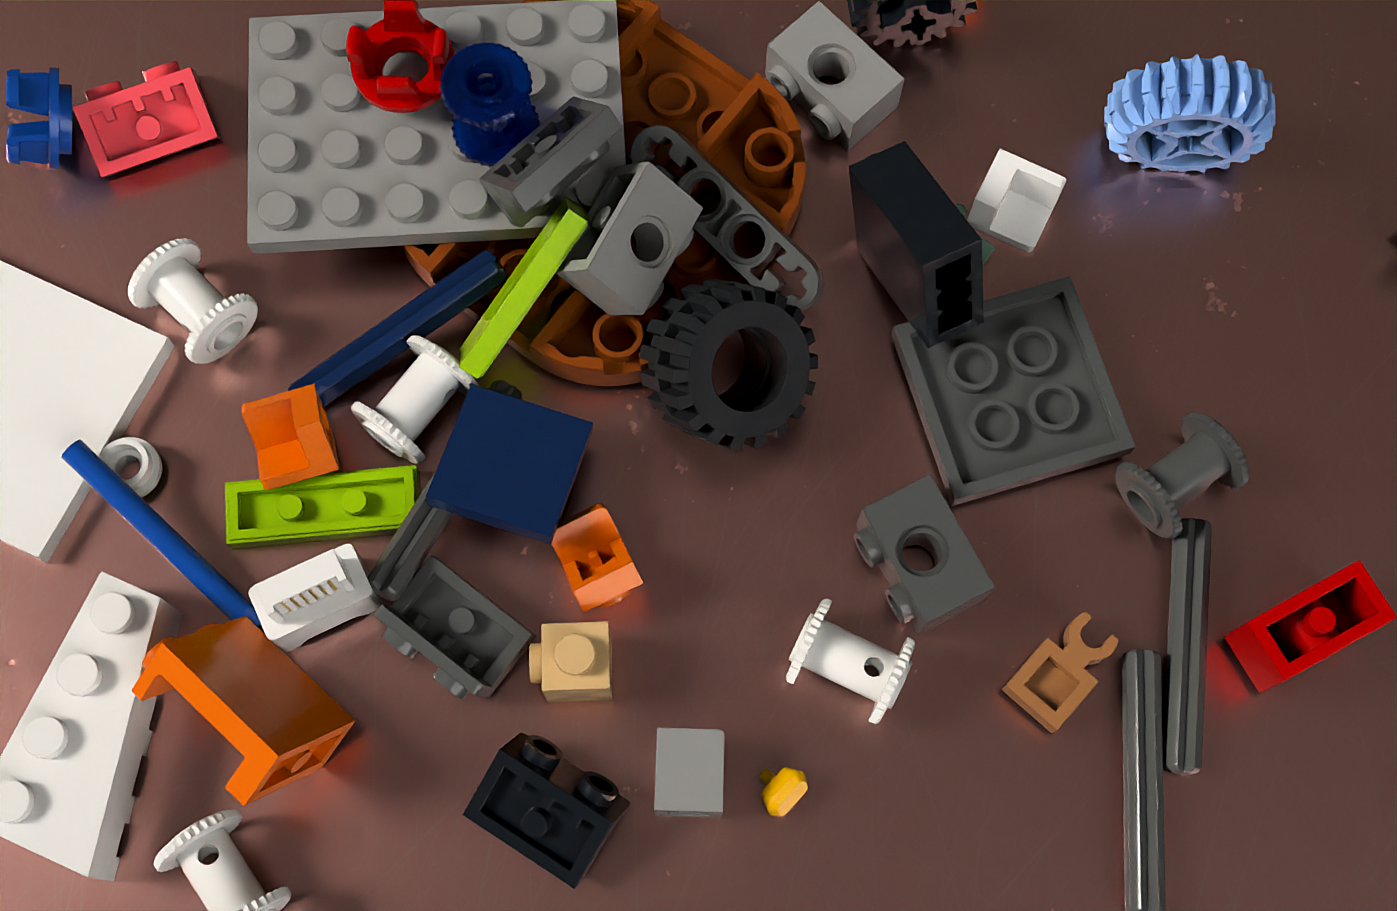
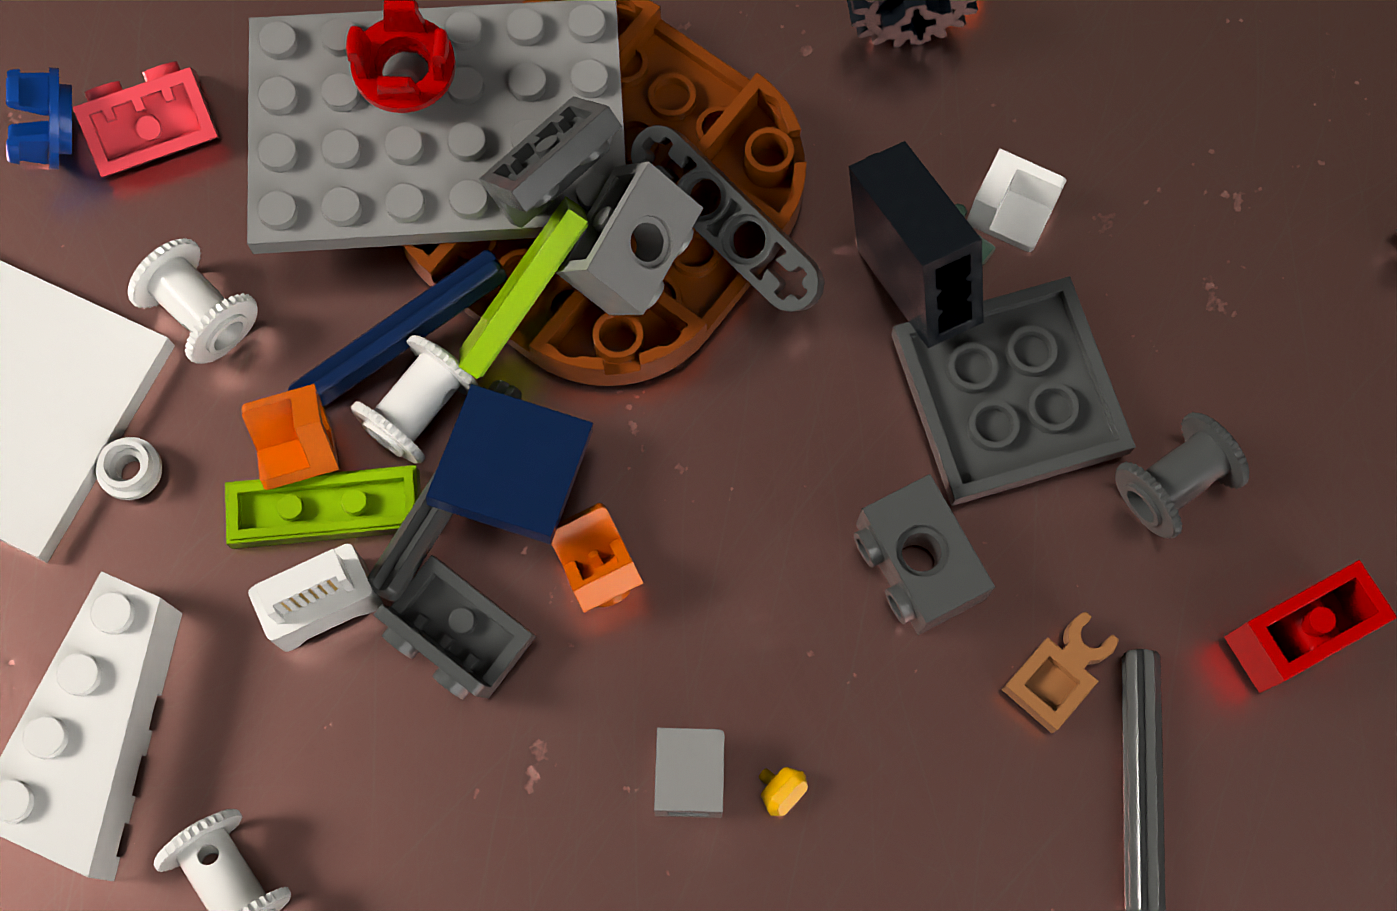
(158, 532): blue bar -> none
(253, 699): orange panel -> none
(488, 111): clear blue hose -> none
(547, 807): black bracket -> none
(573, 662): tan brick -> none
(772, 373): black tyre -> none
(824, 46): light grey brick -> none
(842, 658): white hose -> none
(1187, 648): dark grey axle -> none
(1190, 114): light blue gear -> none

